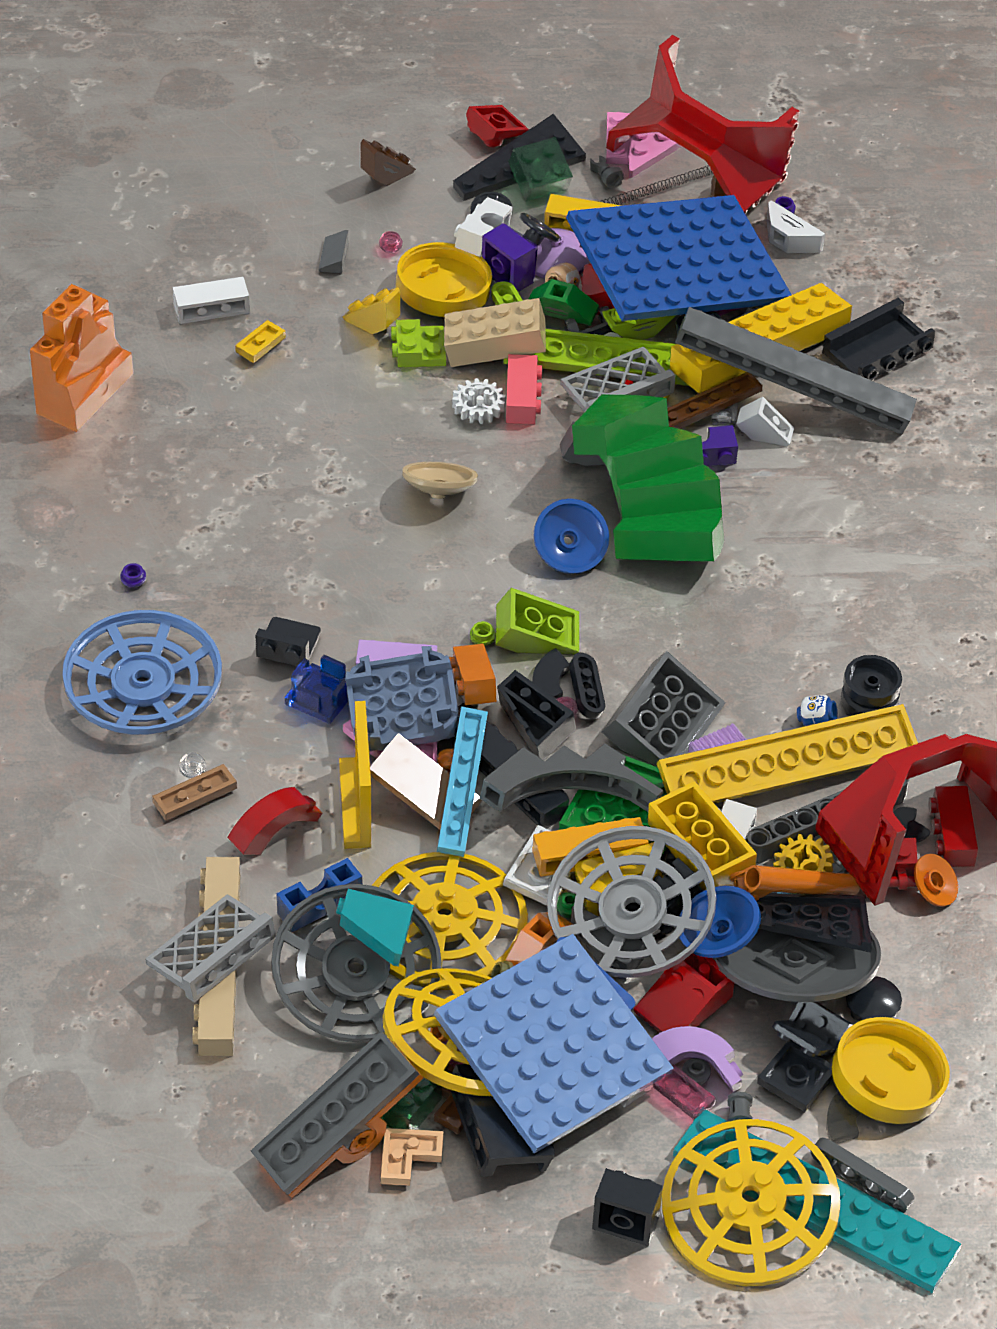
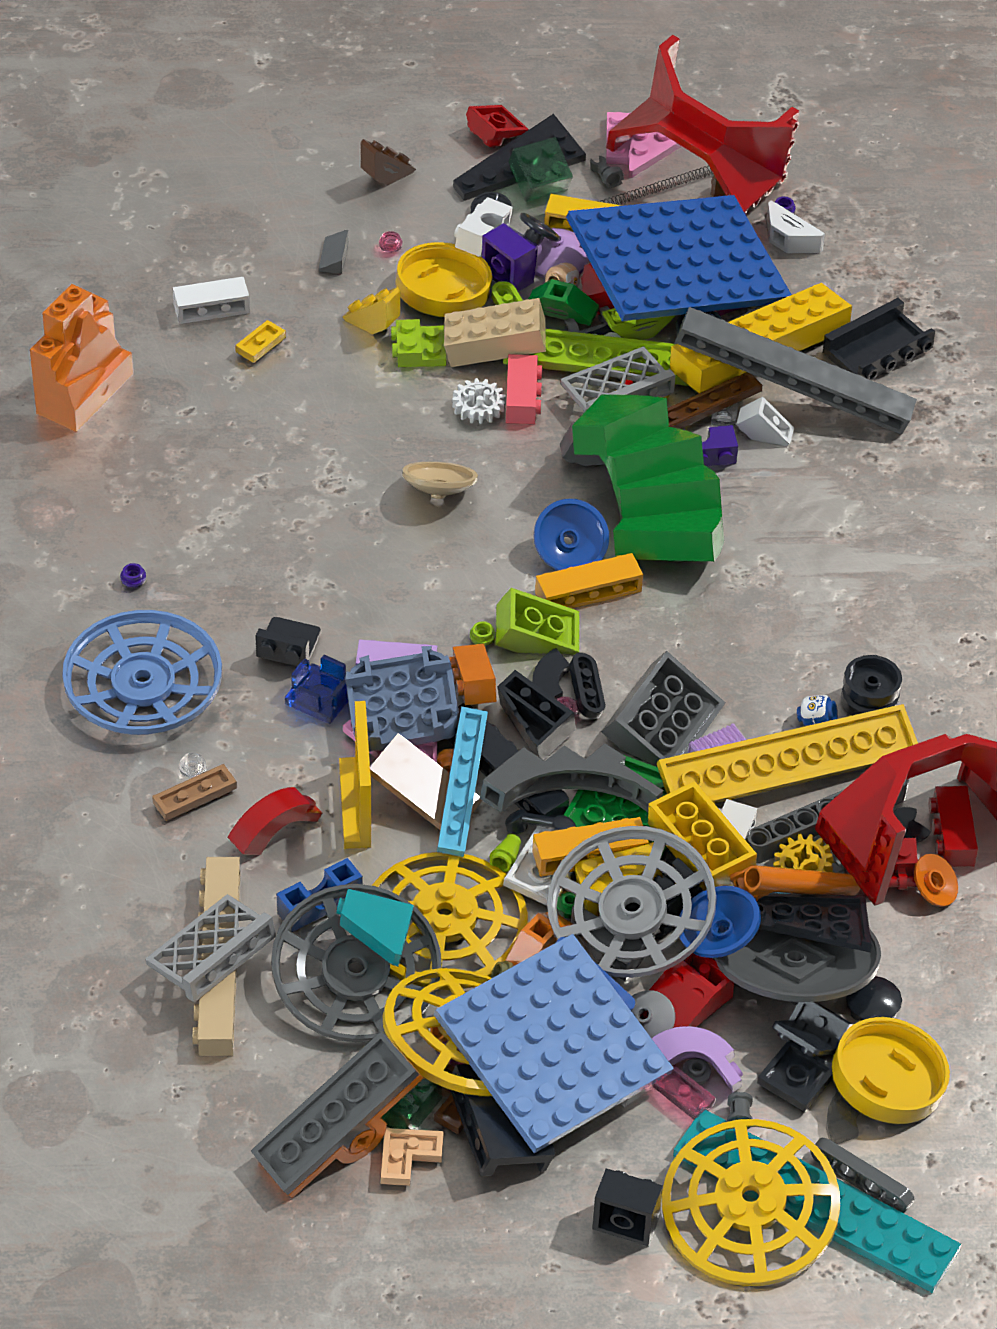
(506, 853): none -> lime cone
(519, 820): none -> black bar
(591, 582): none -> light orange brick
(660, 1011): none -> light grey dish

